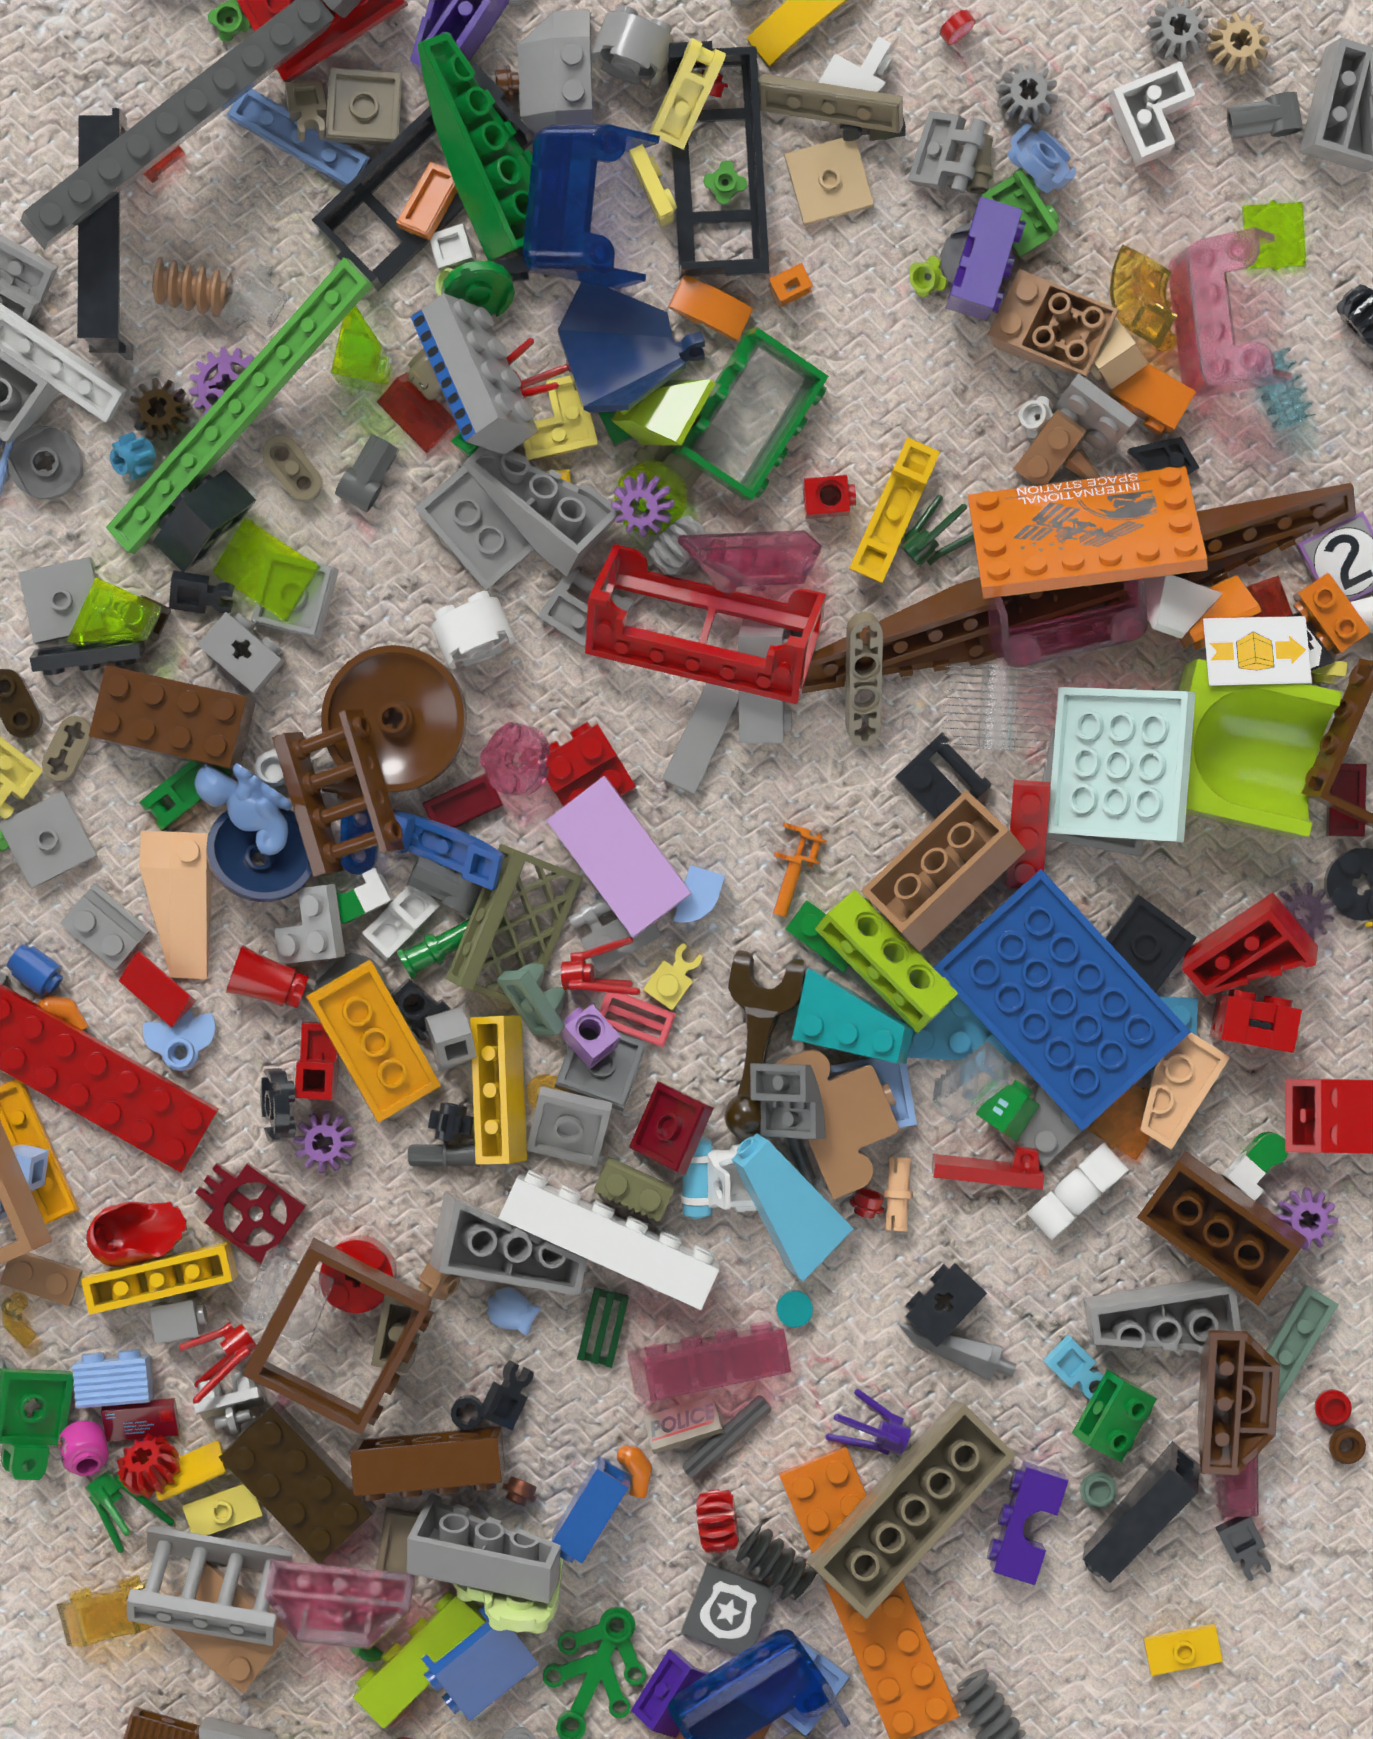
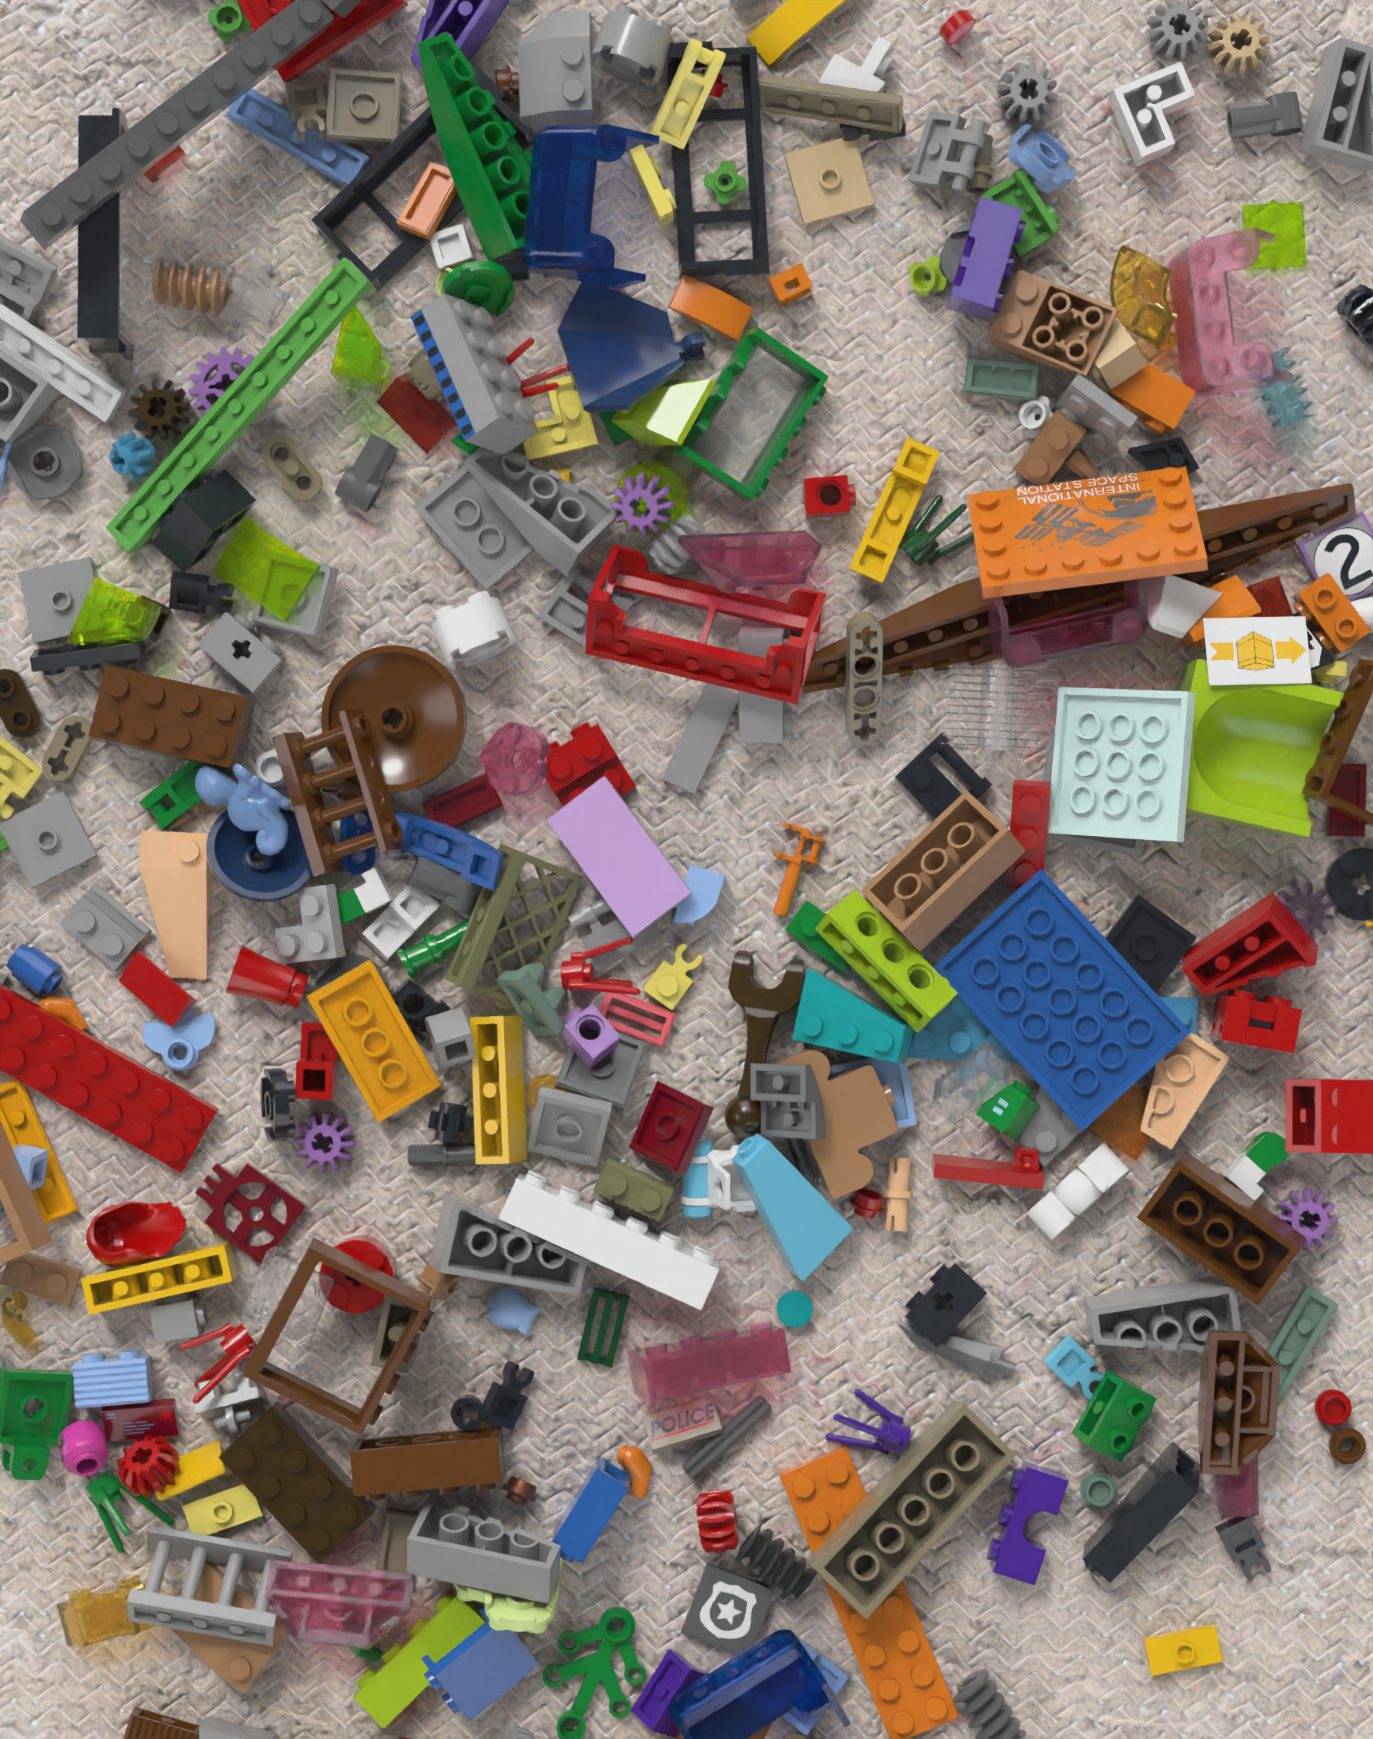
(1001, 379): none -> sand green plate

